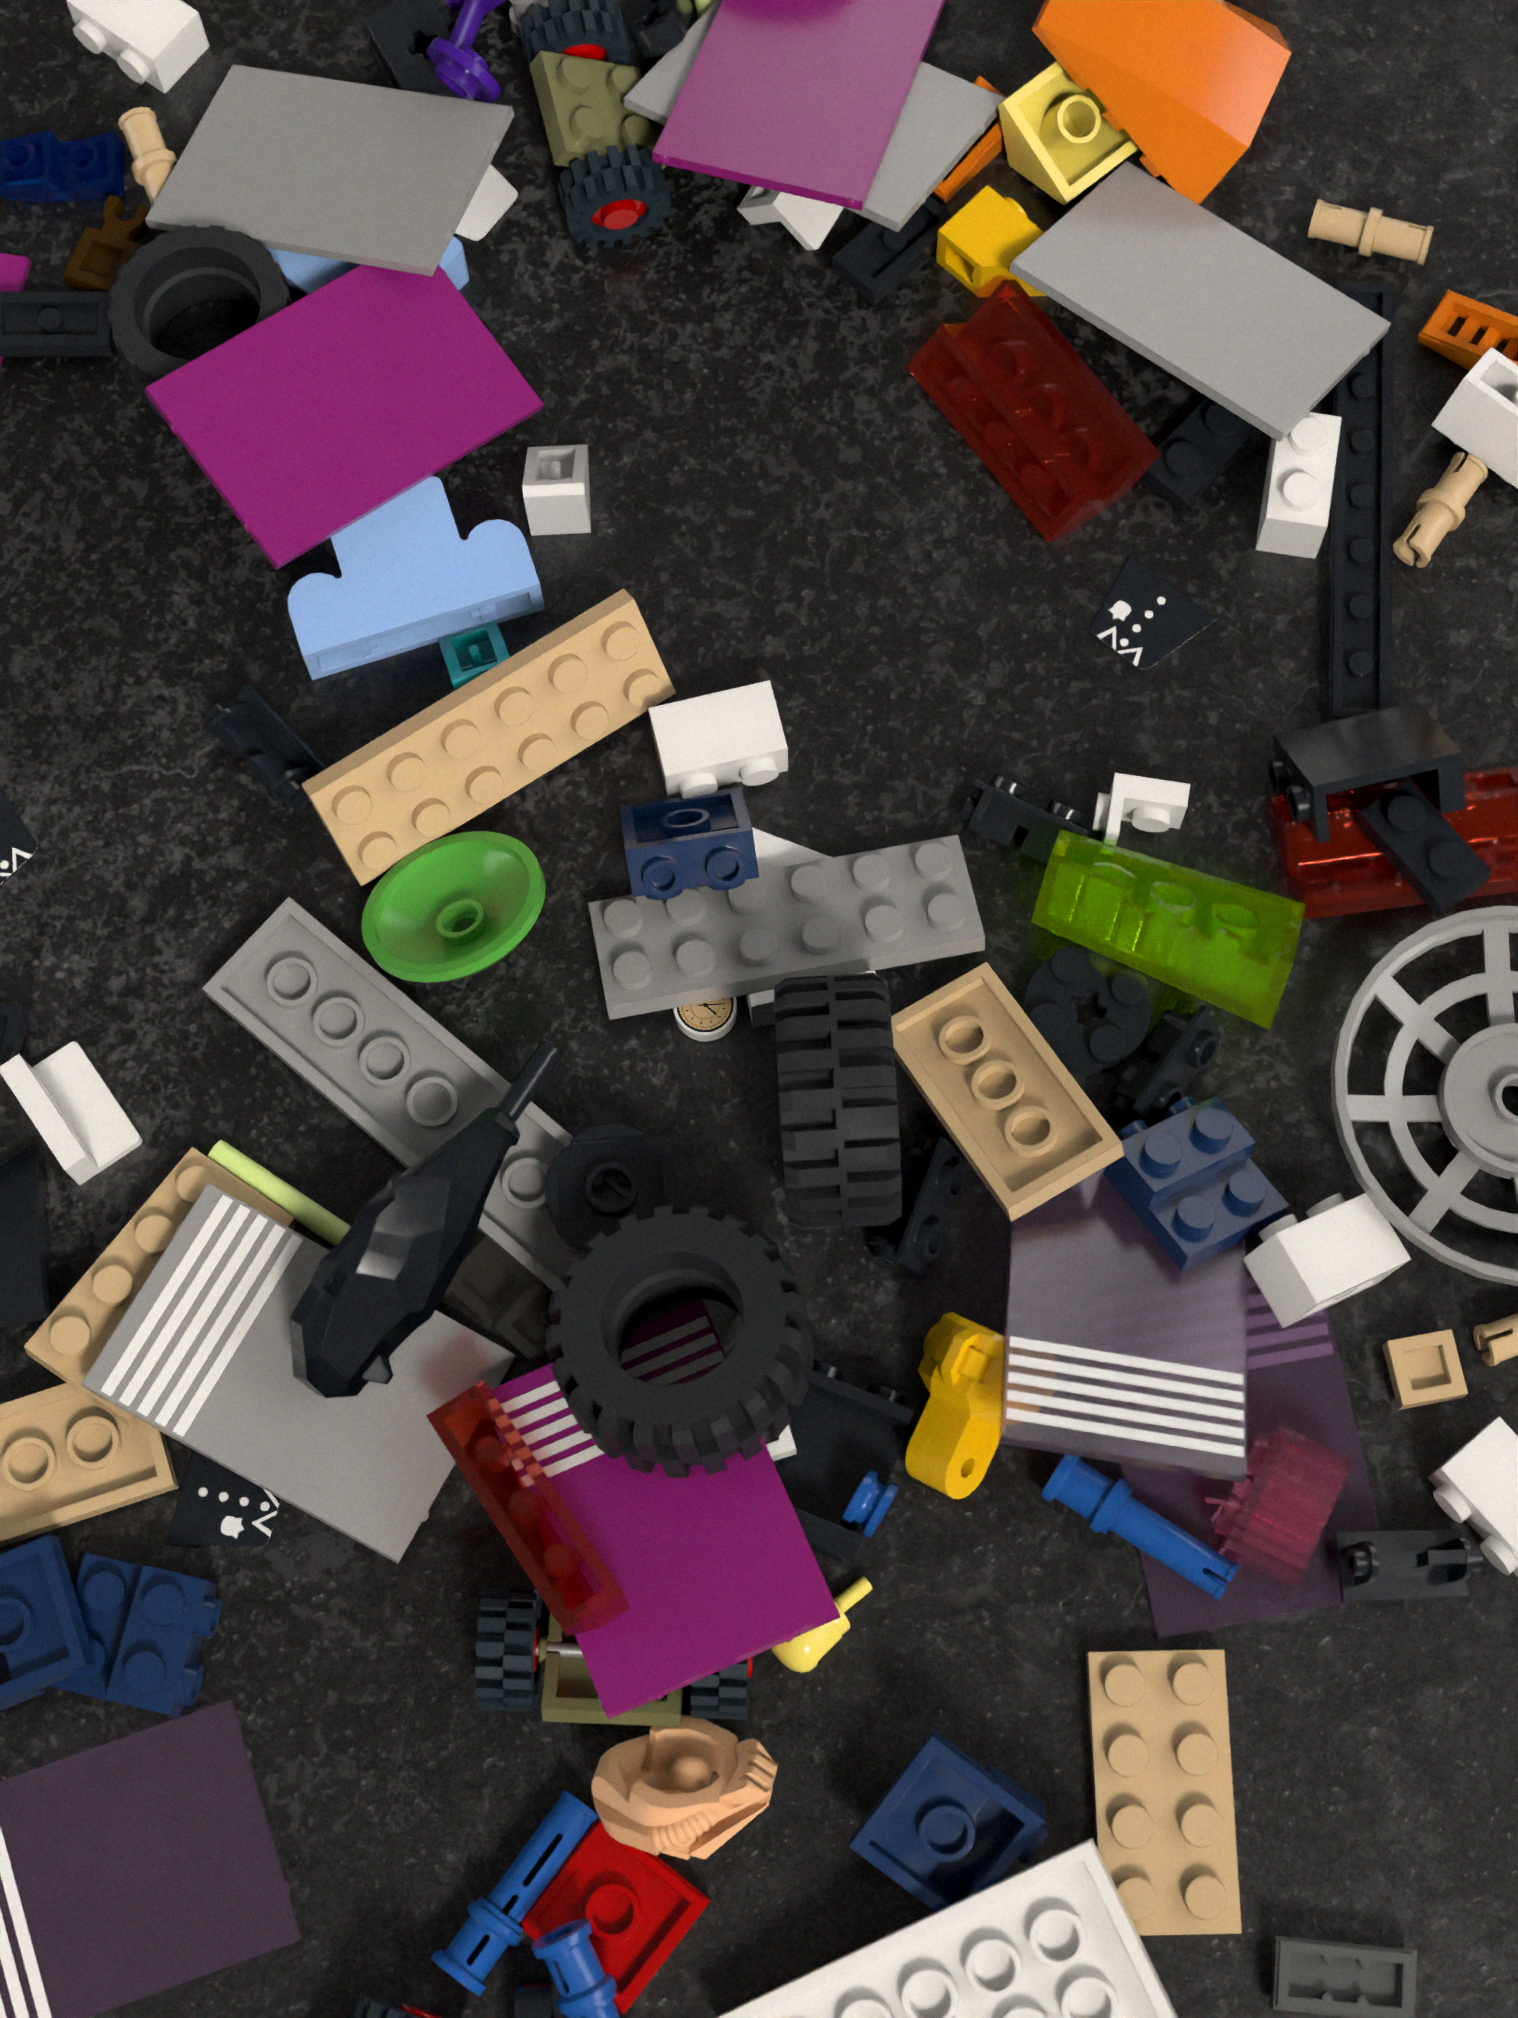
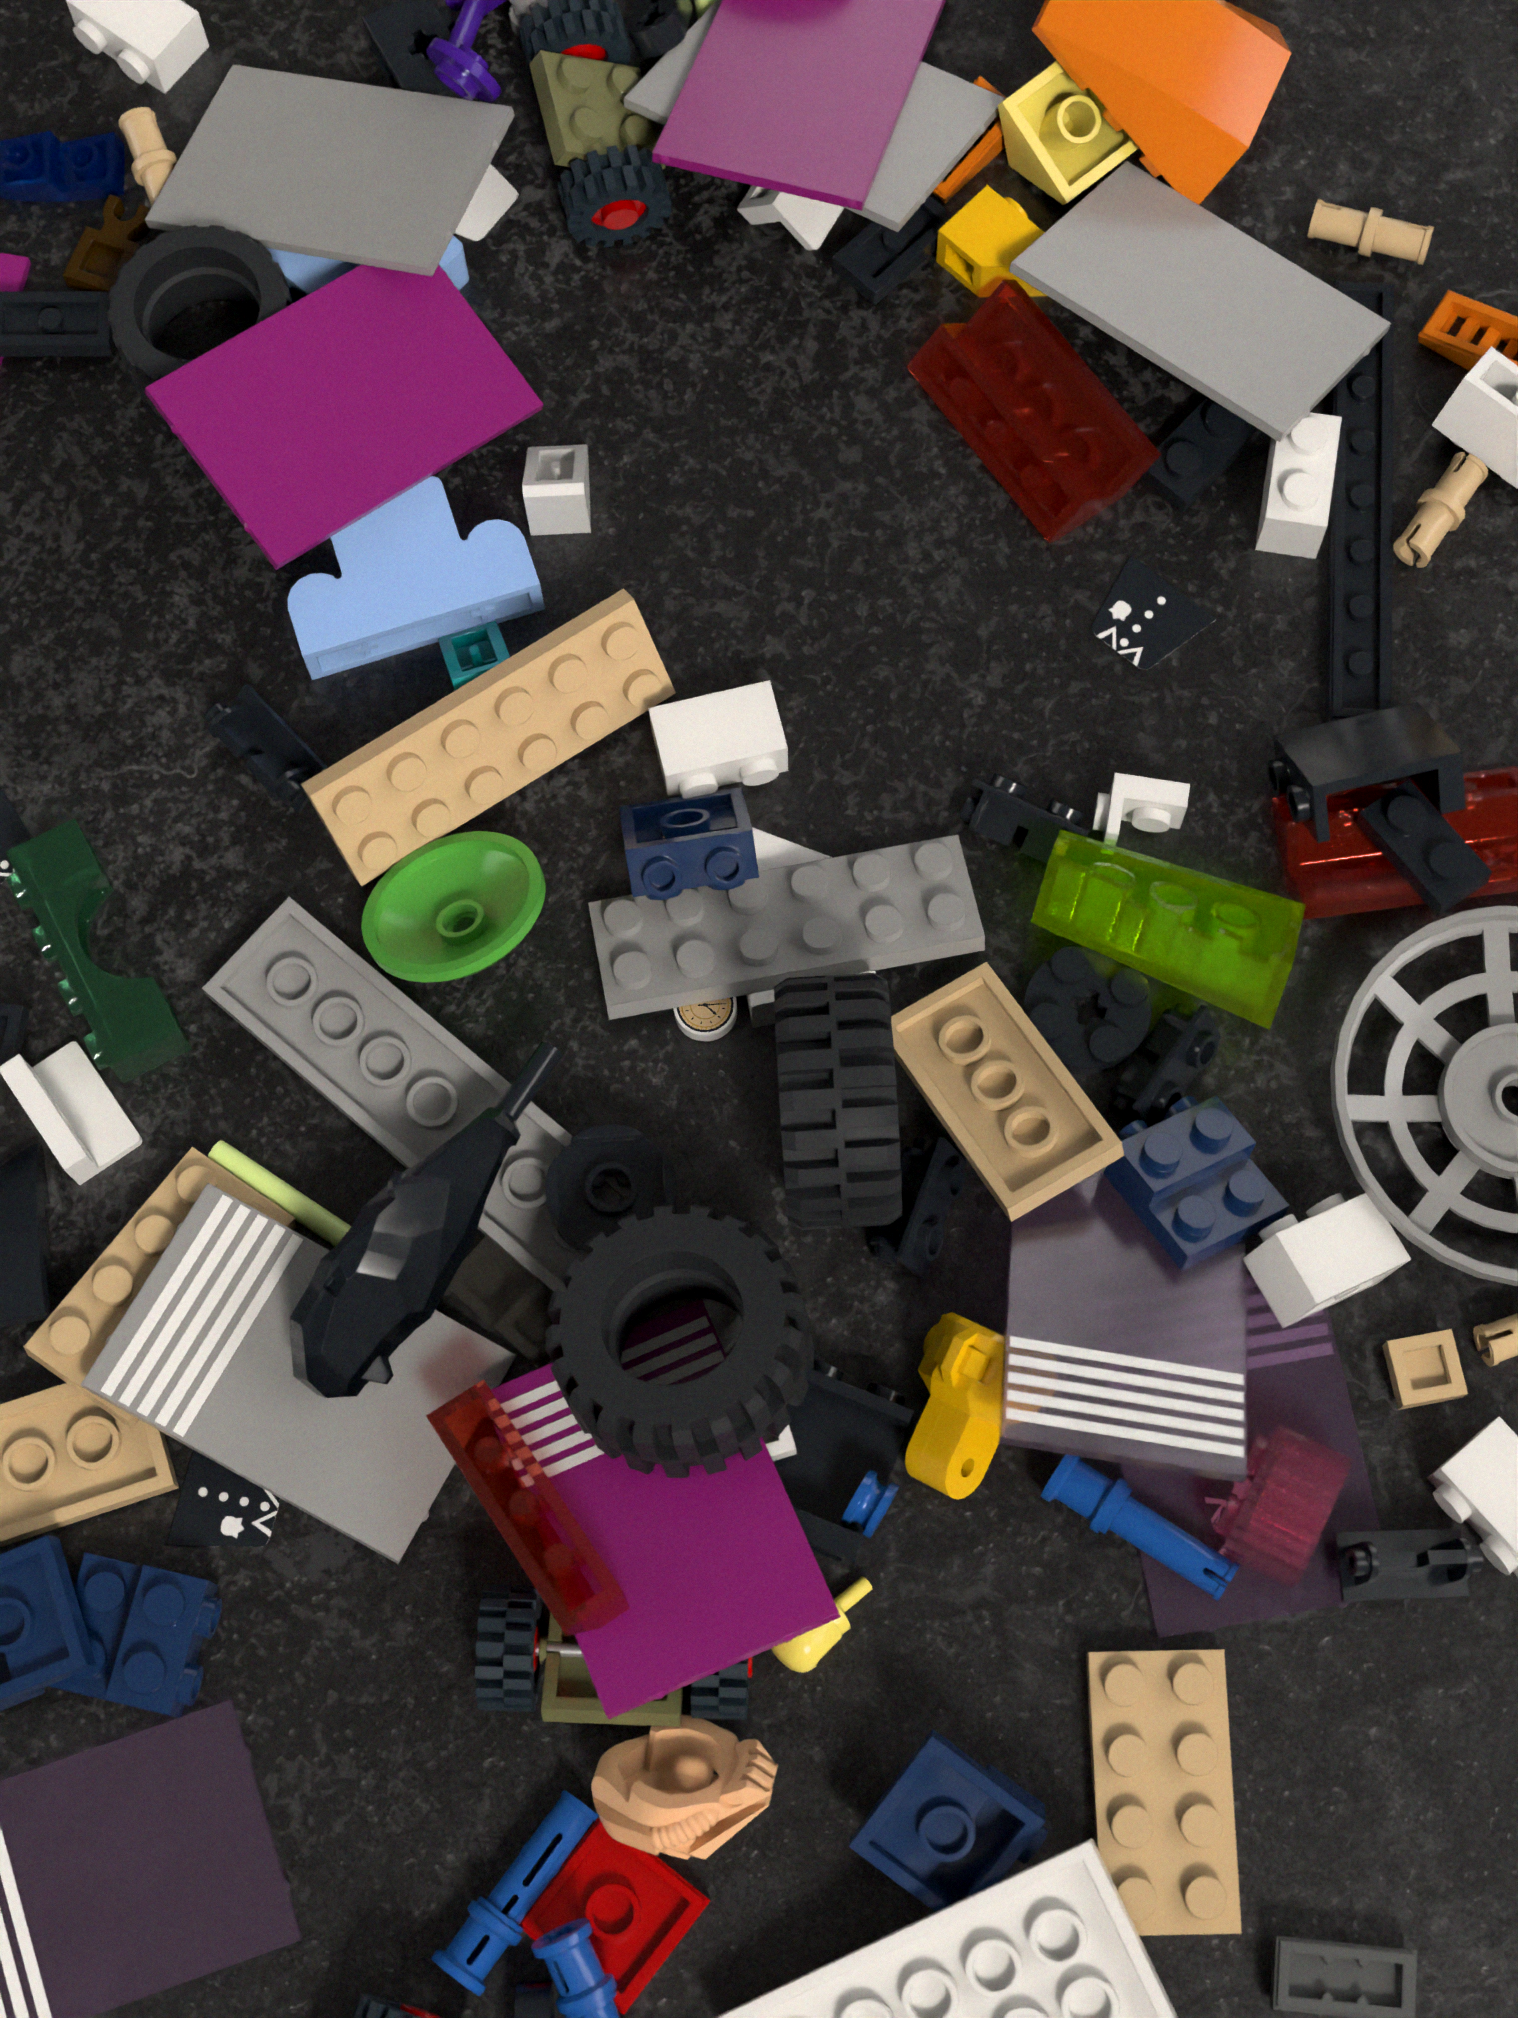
(66, 888): none -> clear green arch

